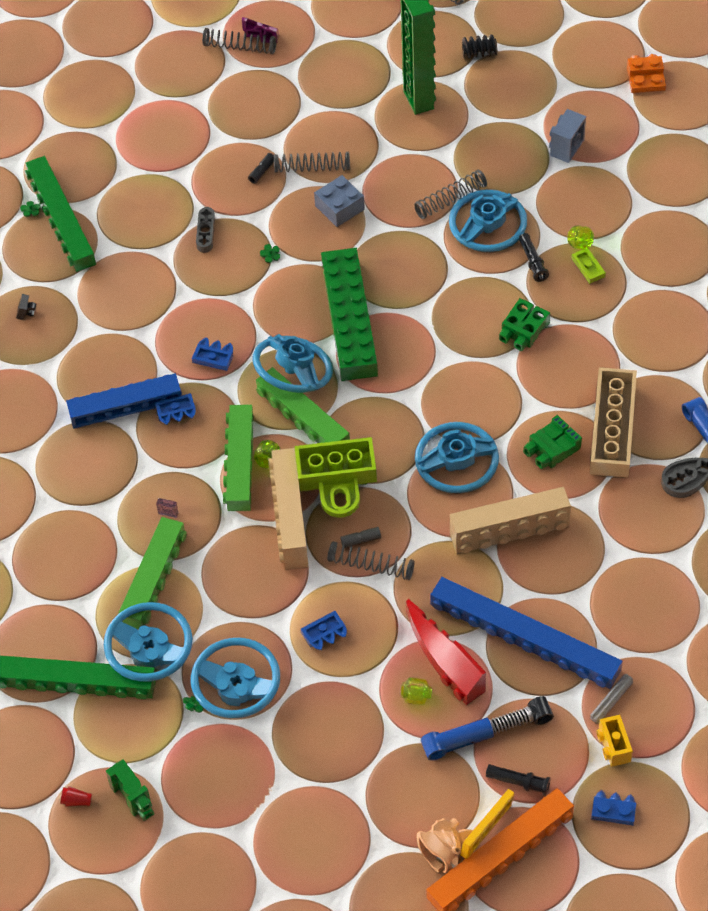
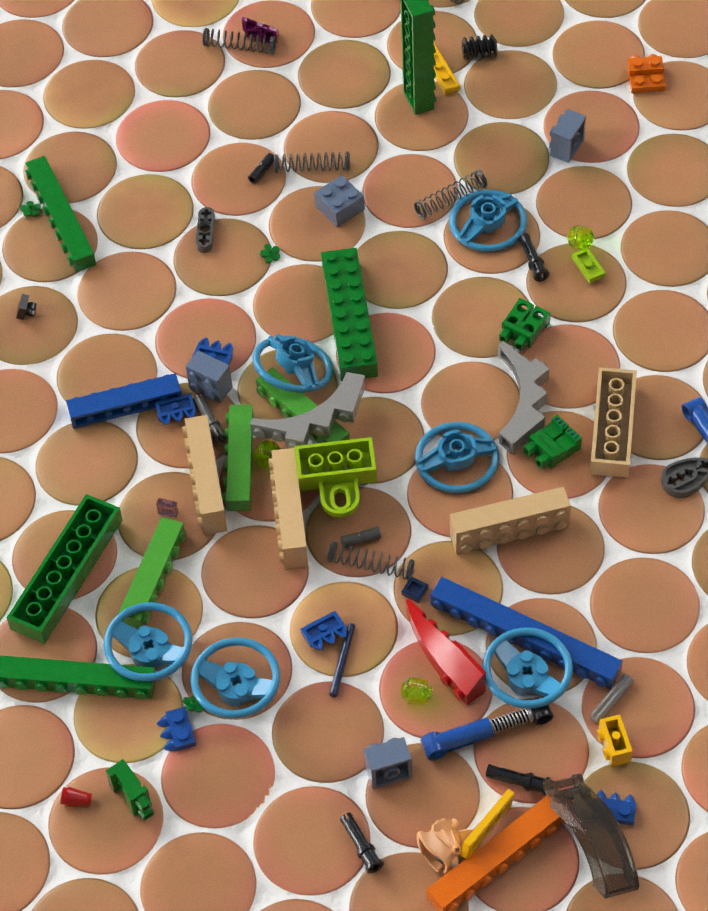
(64, 569): none -> green brick
(178, 730): none -> blue plate
(204, 475): none -> tan brick
(209, 376): none -> sand blue brick
(214, 424): none -> dark grey pin
(320, 420): none -> light grey arch
(342, 660): none -> dark blue bar
(366, 850): none -> black pin
(388, 762): none -> sand blue brick
(415, 589): none -> dark blue tile
(444, 75): none -> yellow tile
(526, 662): none -> dark azure piece
(527, 418): none -> light grey arch
(597, 833): none -> clear smoke windscreen

